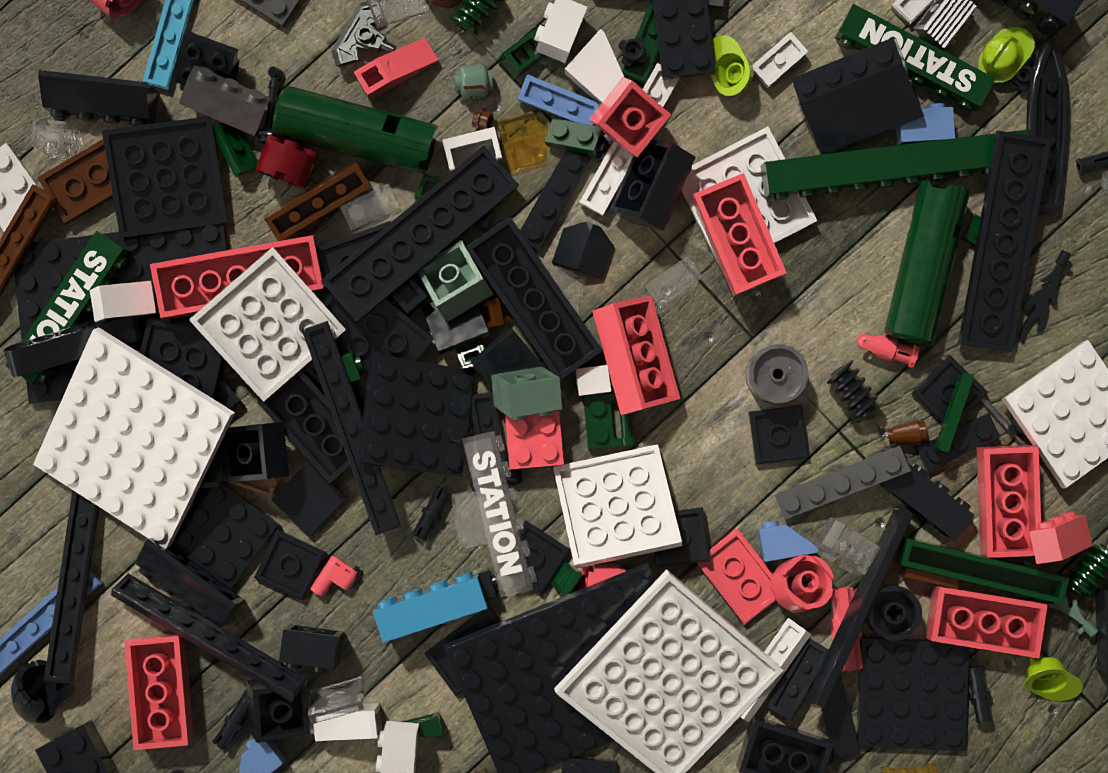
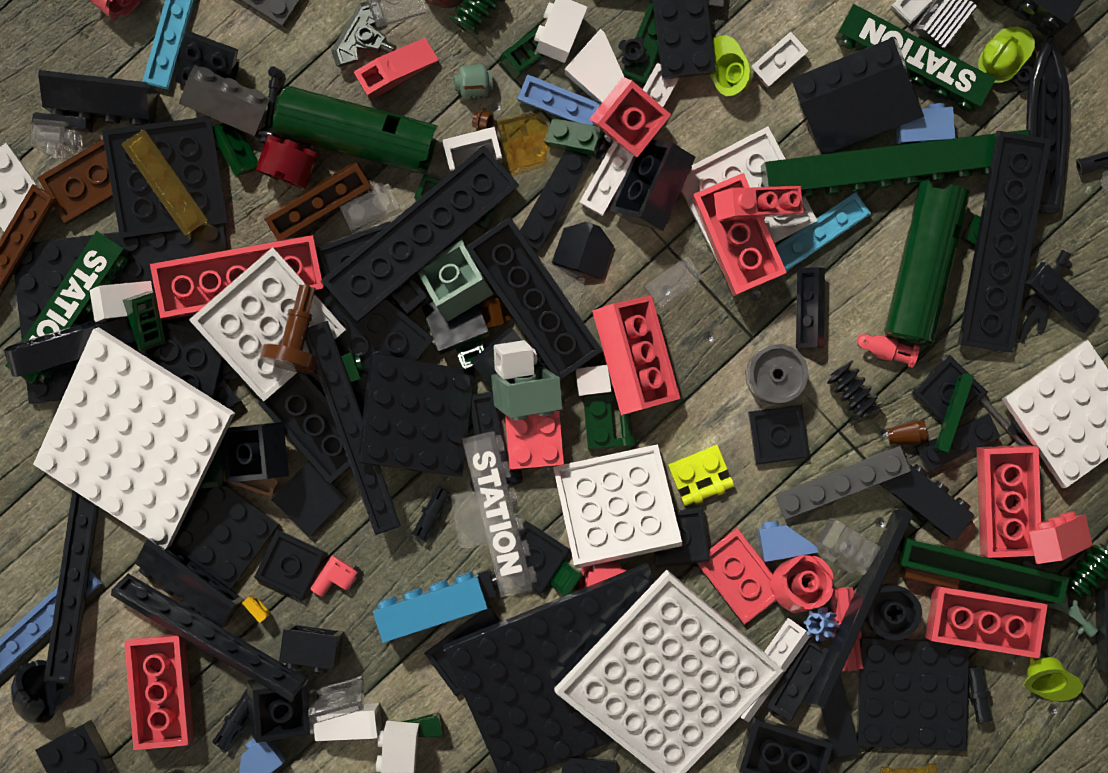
(79, 123): none -> black tile
(131, 305): none -> dark green slope
(165, 182): none -> clear yellow brick
(256, 608): none -> yellow tile
(290, 353): none -> reddish brown piece
(514, 359): none -> white brick
(696, 468): none -> neon yellow plate
(758, 202): none -> coral slope
(810, 308): none -> black plate
(818, 234): none -> medium azure tile
(821, 624): none -> medium blue gear
(1062, 297): none -> black plate

